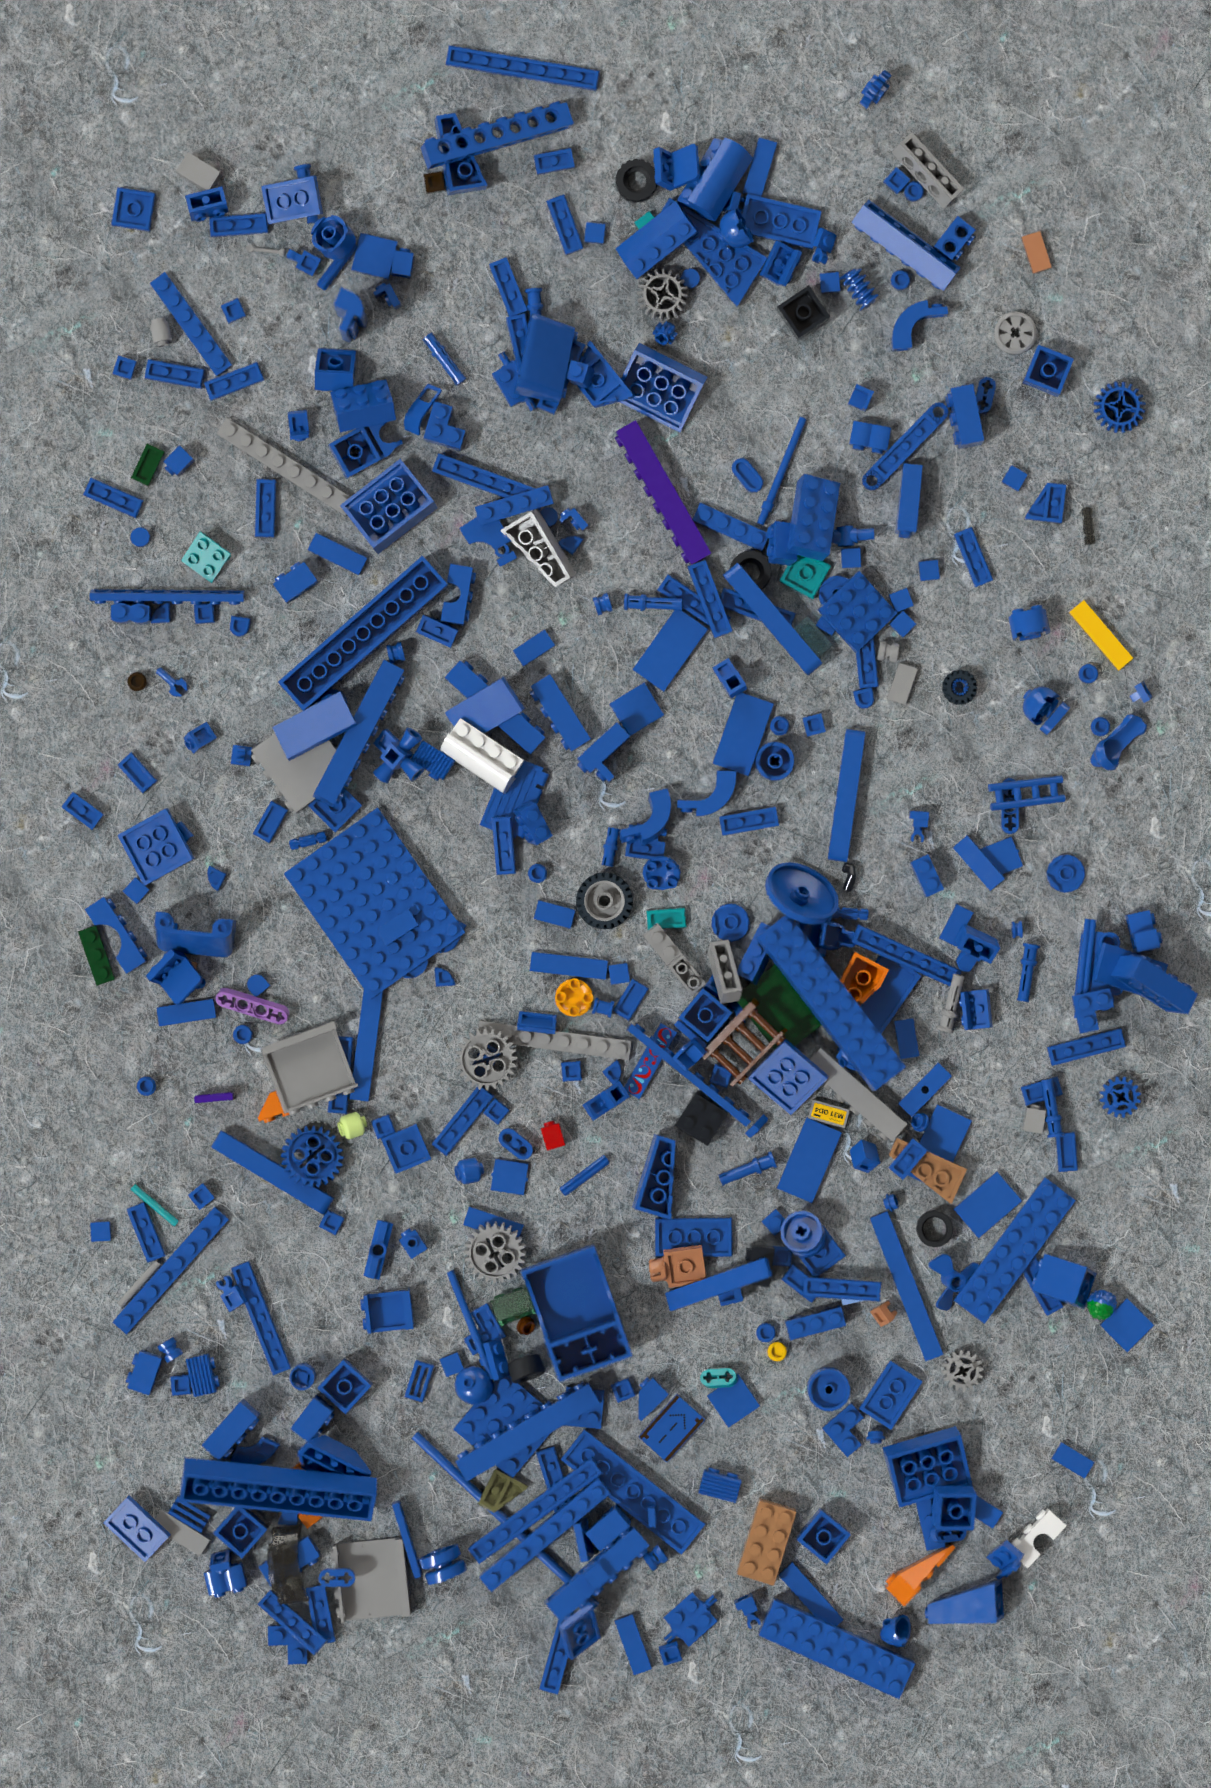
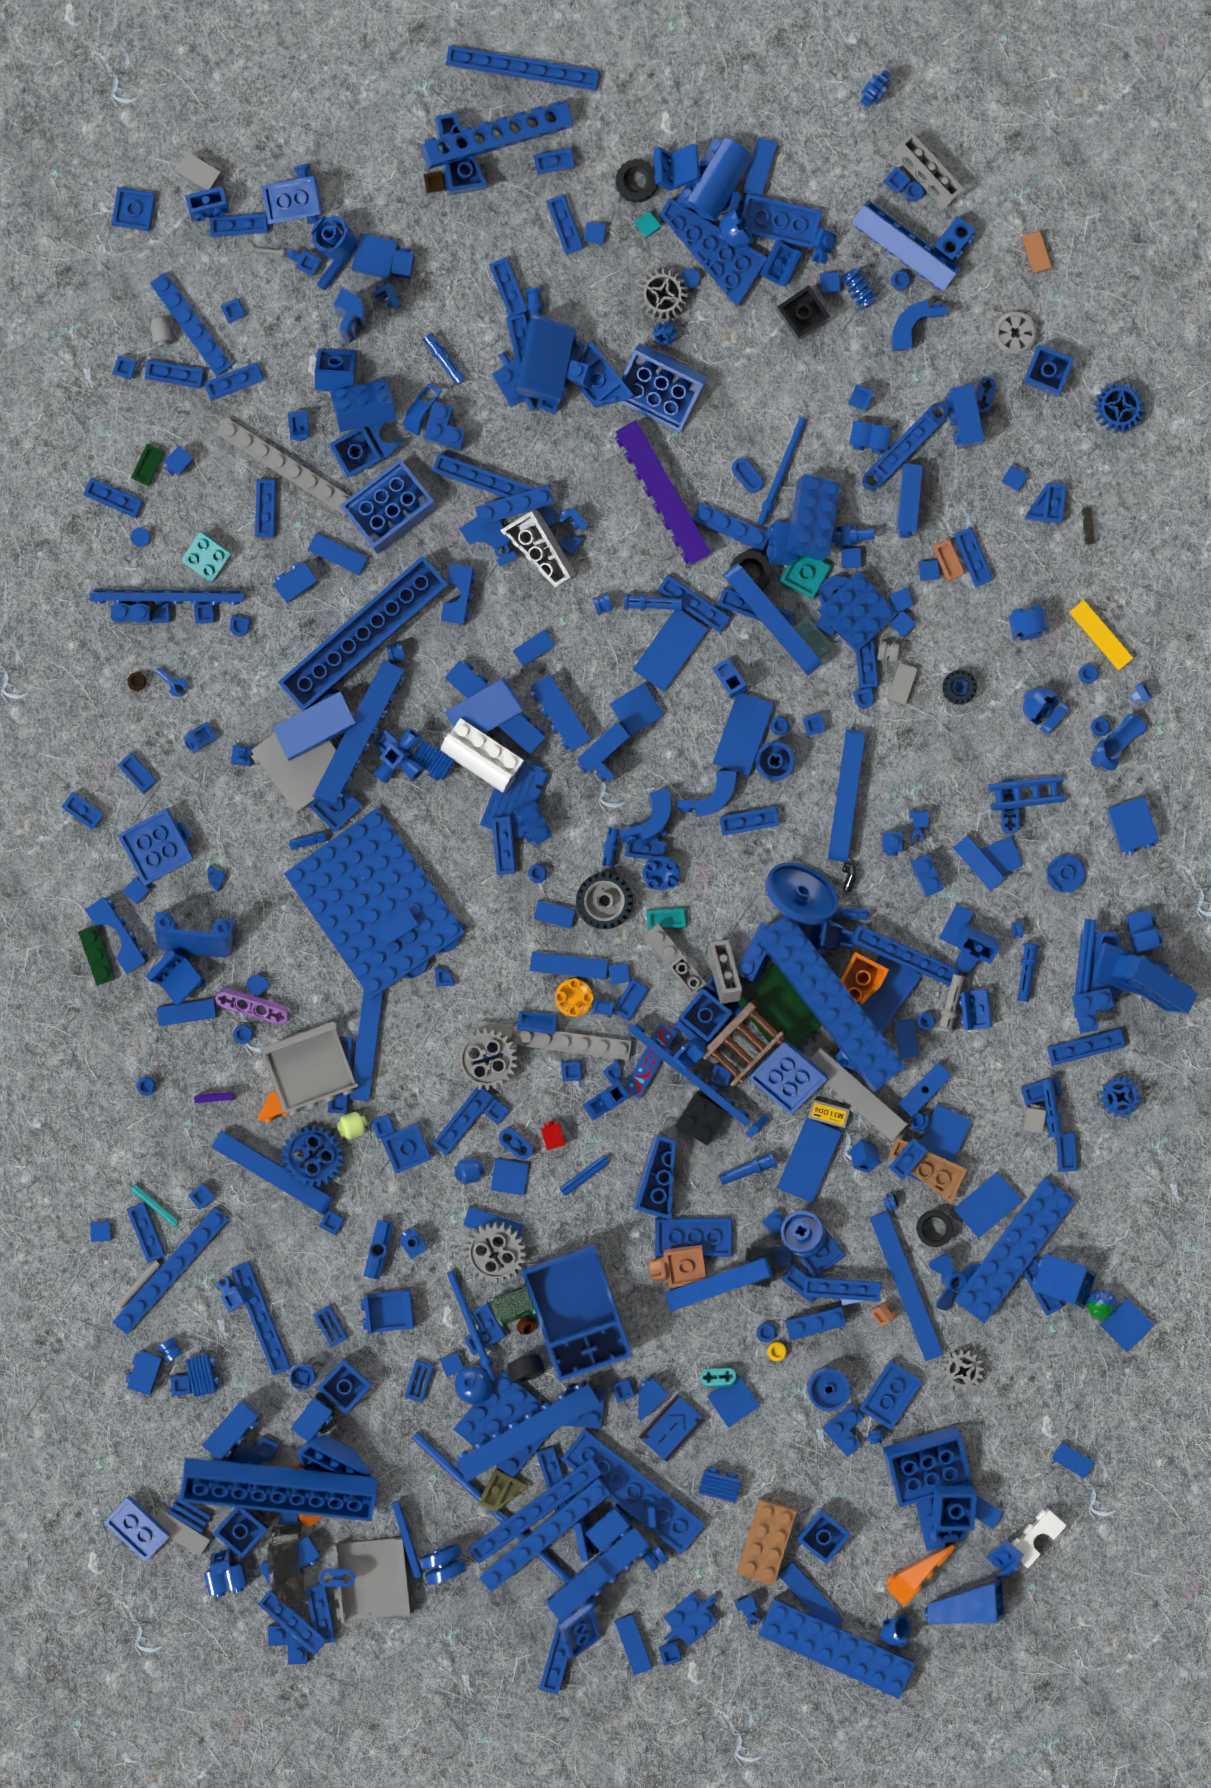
(270, 821): blue tile -> none
(334, 1317): none -> blue tile
(437, 630): blue plate -> none
(496, 1359): blue plate -> none
(656, 240): blue slope -> none
(709, 599): blue plate -> none
(730, 922): blue tile -> none
(730, 1297): blue panel -> none
(892, 843): none -> blue brick
(925, 1026): none -> blue plate
(948, 560): none -> nougat tile
(1132, 826): none -> blue brick

